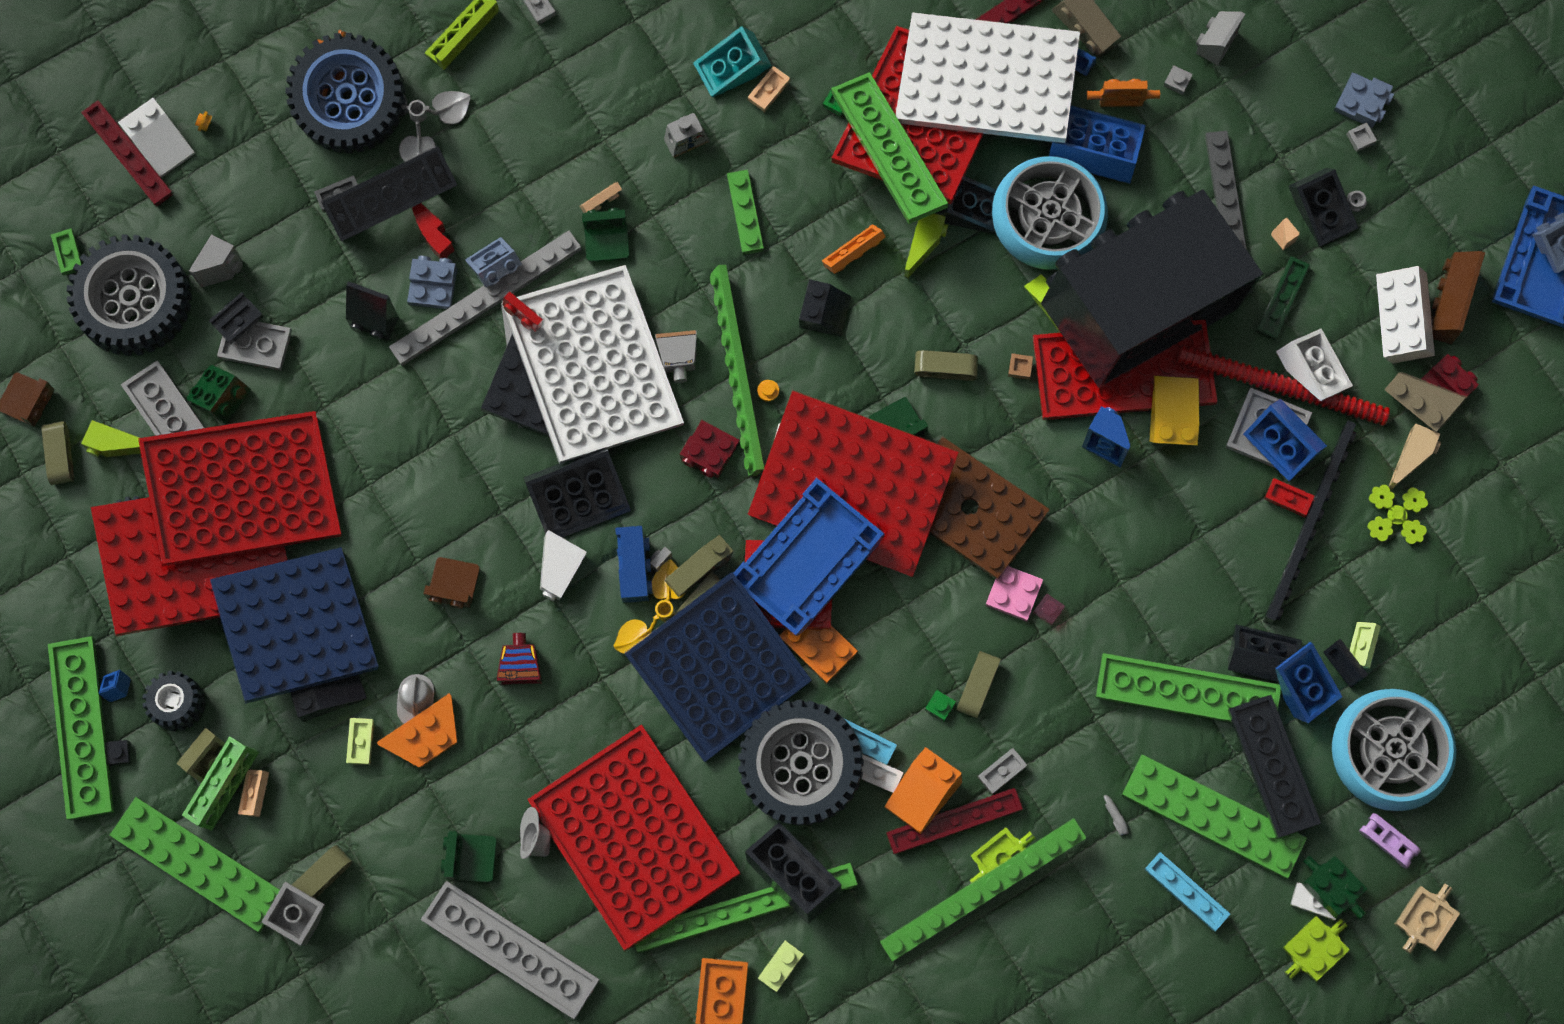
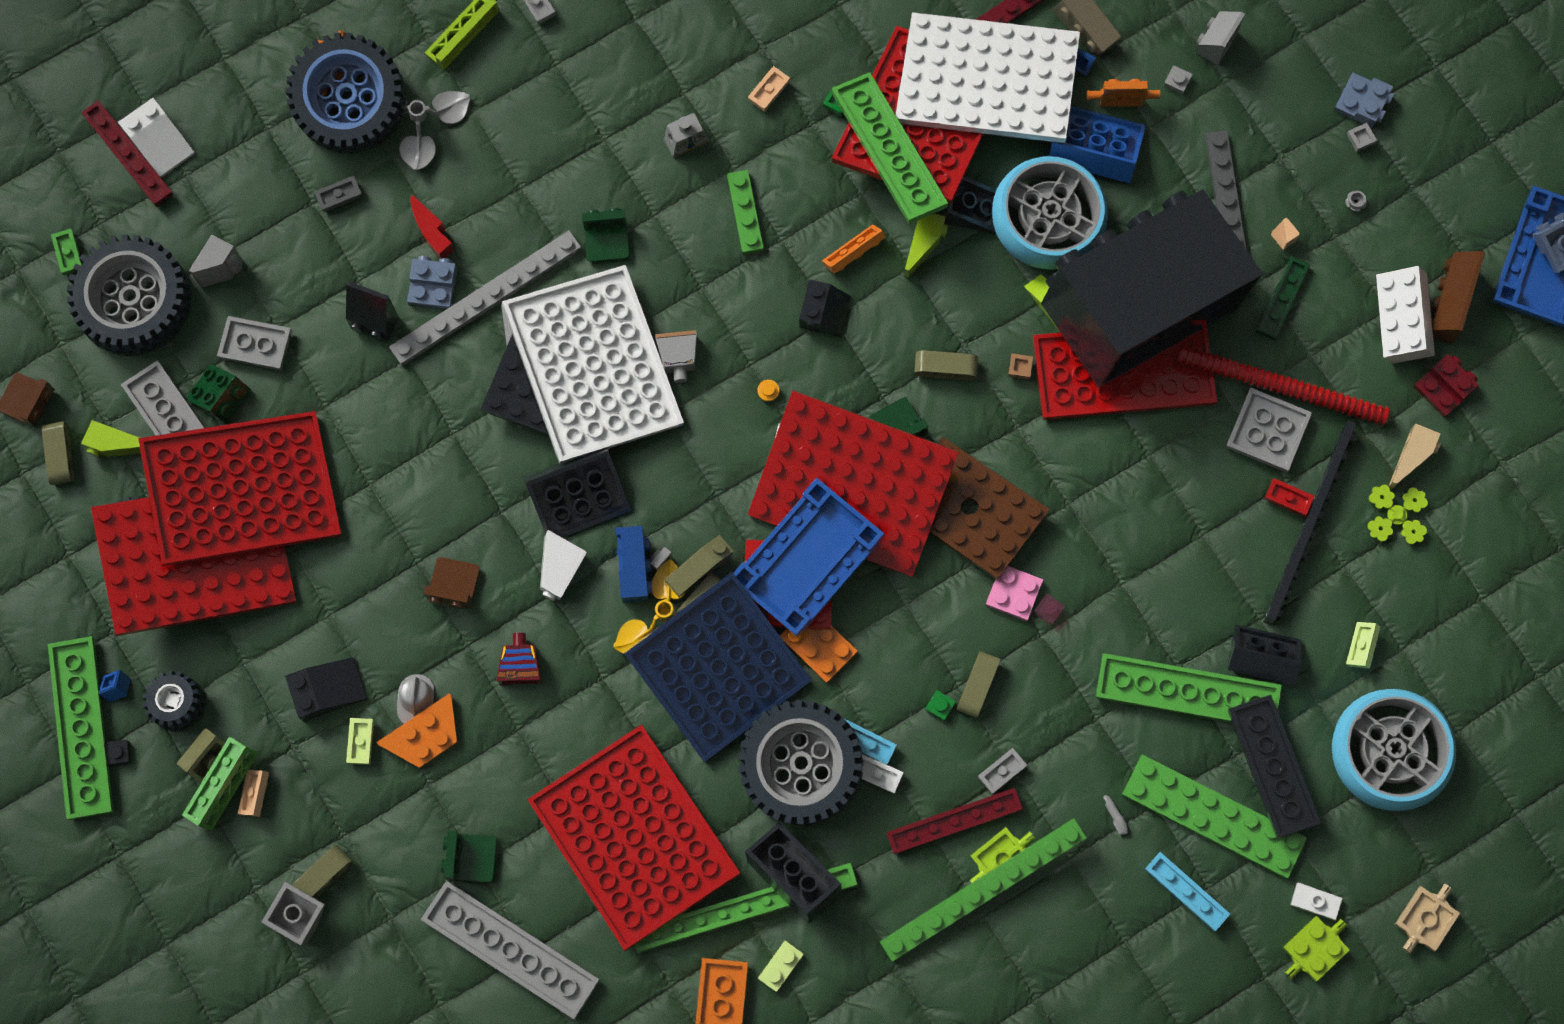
(195, 863): bright green plate -> none
(203, 121): light orange plate -> none
(236, 318): black plate -> none
(293, 625): dark blue plate -> none
(389, 193): black plate -> none
(493, 262): sand blue plate -> none
(528, 318): red plate -> none
(533, 835): light grey piece -> none
(608, 194): light nougat plate -> none
(709, 450): dark red plate -> none
(732, 62): teal slope -> none
(738, 377): bright green plate -> none
(924, 790): orange slope -> none
(1107, 437): blue slope -> none
(1175, 411): yellow slope -> none
(1284, 439): blue slope -> none
(1306, 684): blue slope -> none
(1315, 365): white slope -> none
(1323, 205): black slope -> none
(1335, 887): dark green plate -> none
(1345, 663): black tile -> none
(1390, 840): lavender plate -> none
(1425, 400): dark tan wedge -> none

